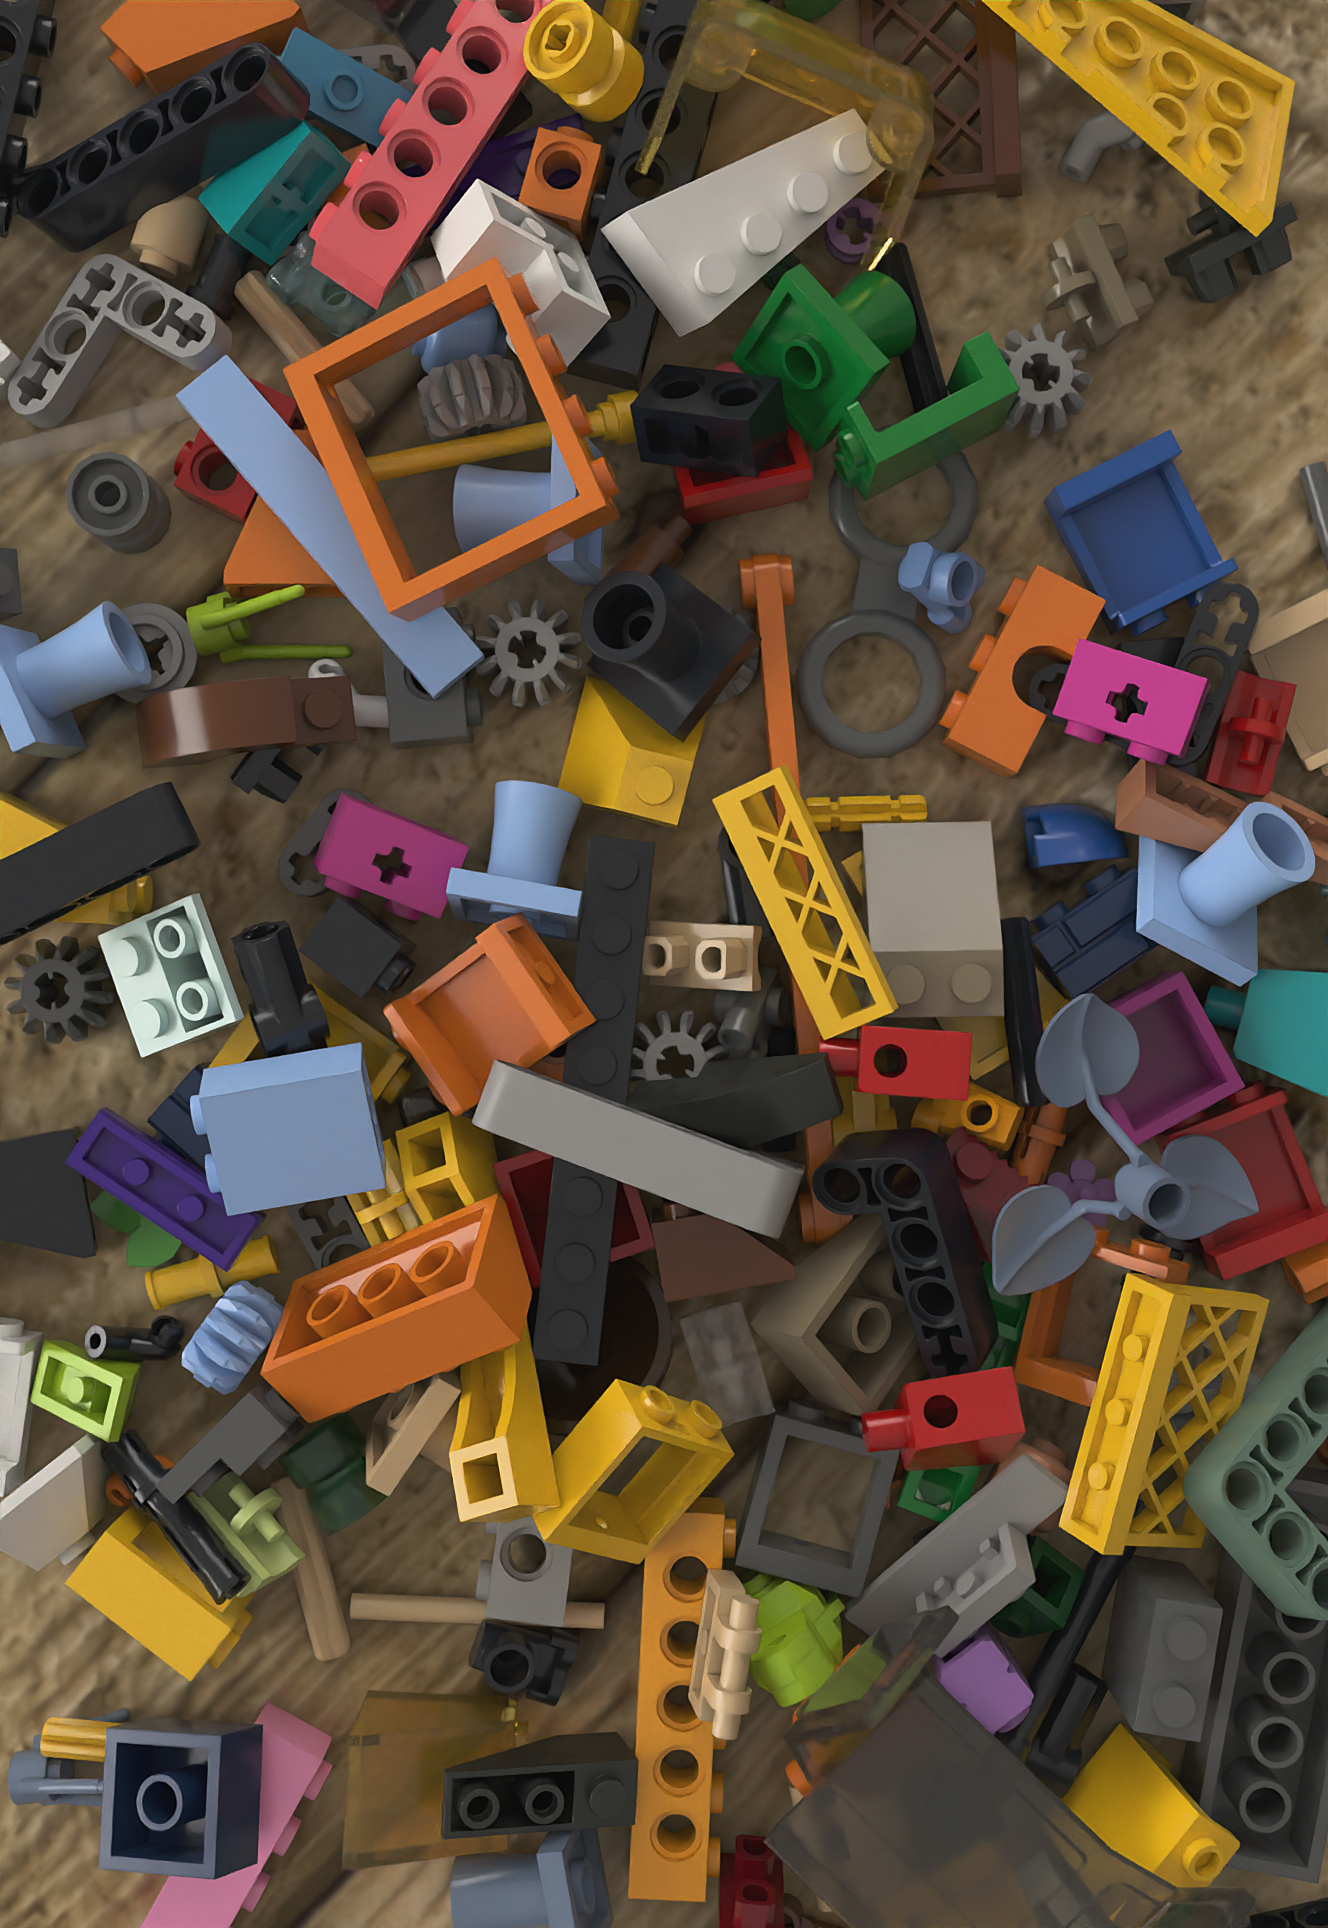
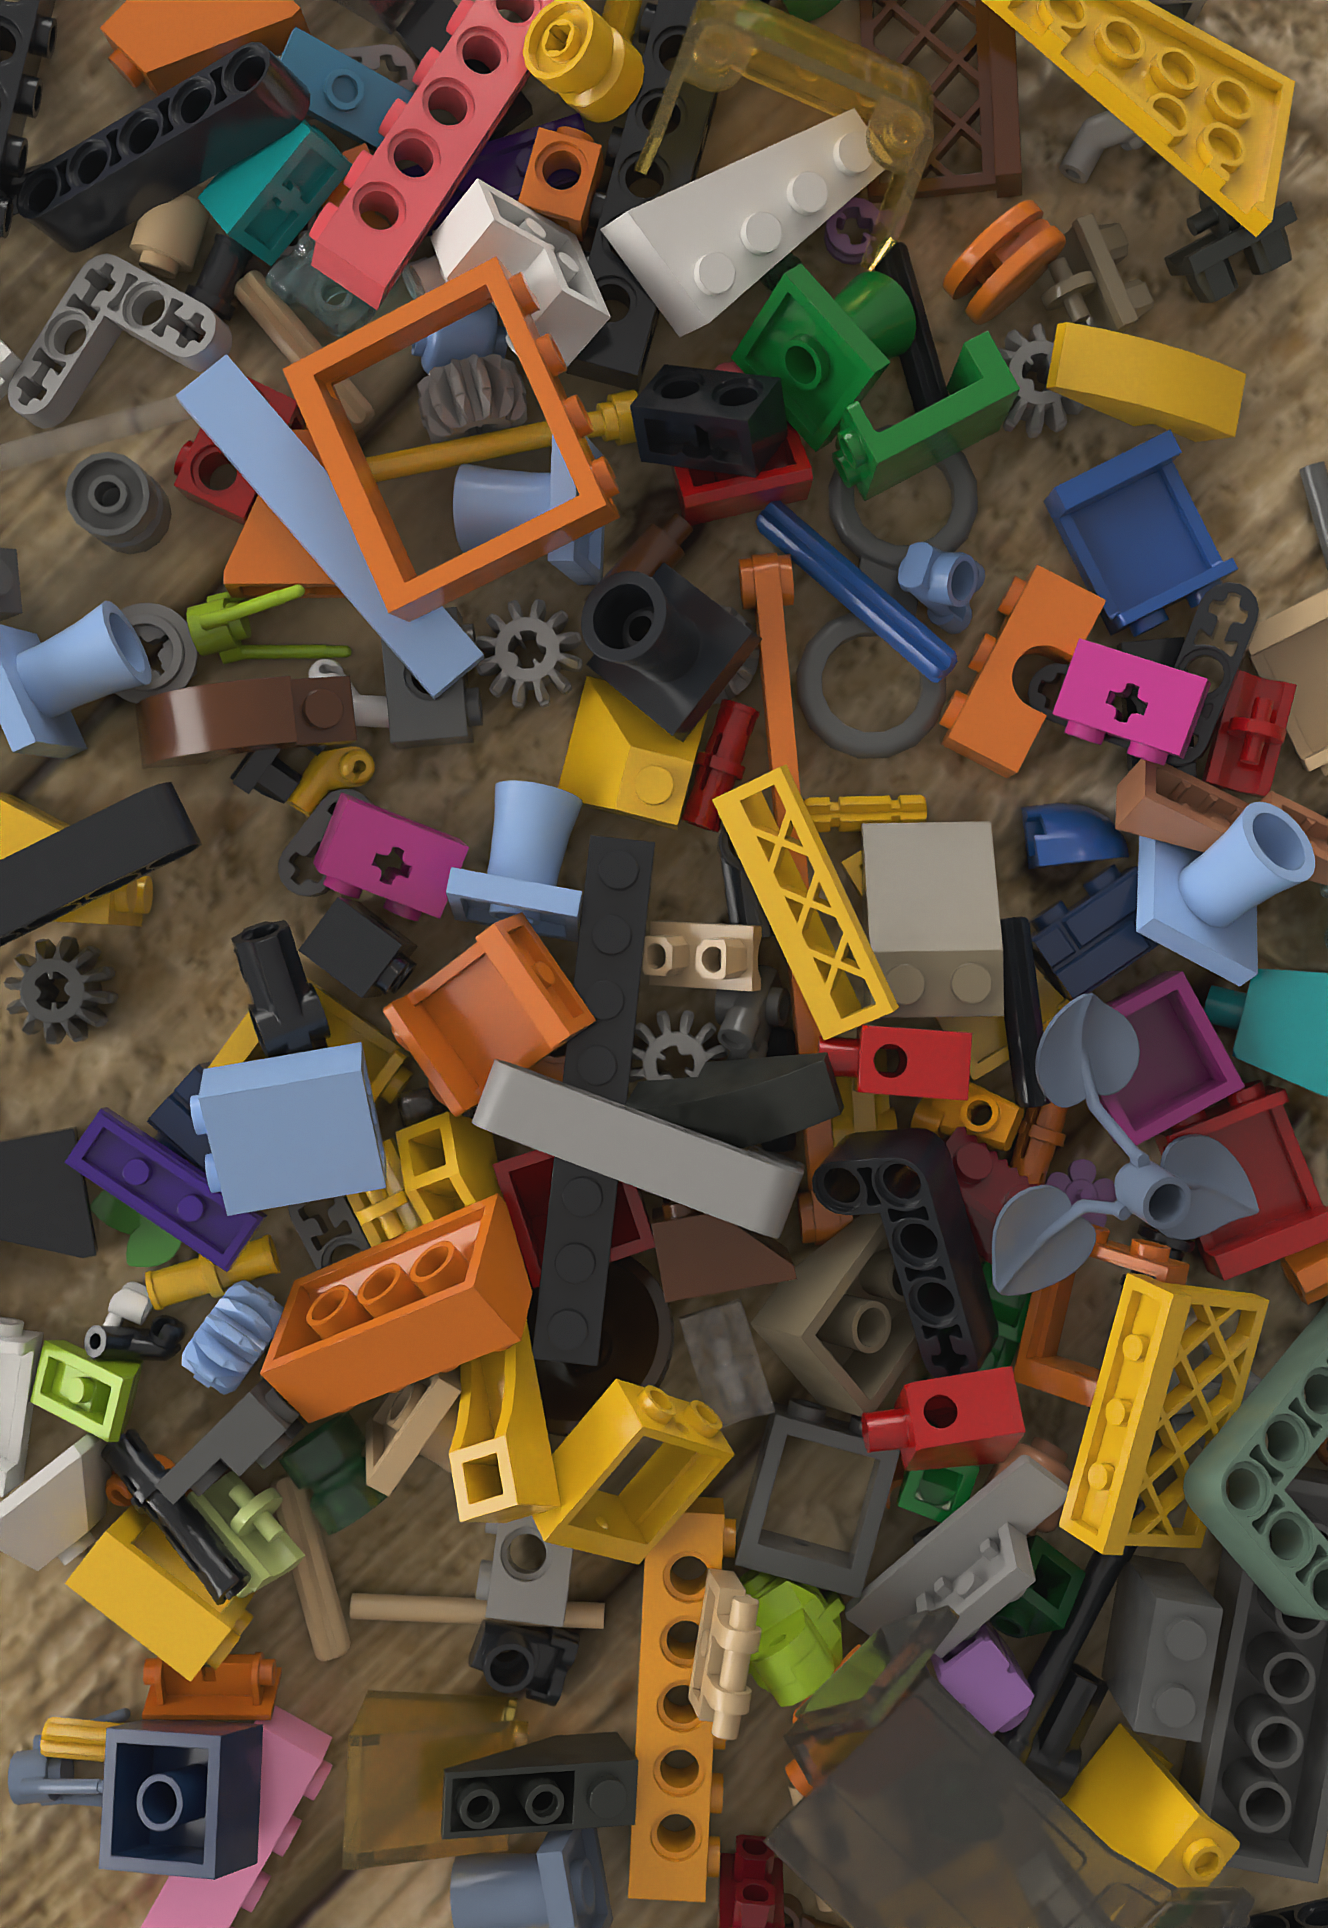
(130, 1304): none -> white hand
(171, 977): light aqua slope -> none
(237, 1690): none -> orange hinge
(330, 772): none -> yellow arm
(720, 763): none -> red pin
(857, 591): none -> blue axle
(1005, 261): none -> orange head
(1146, 382): none -> yellow slope

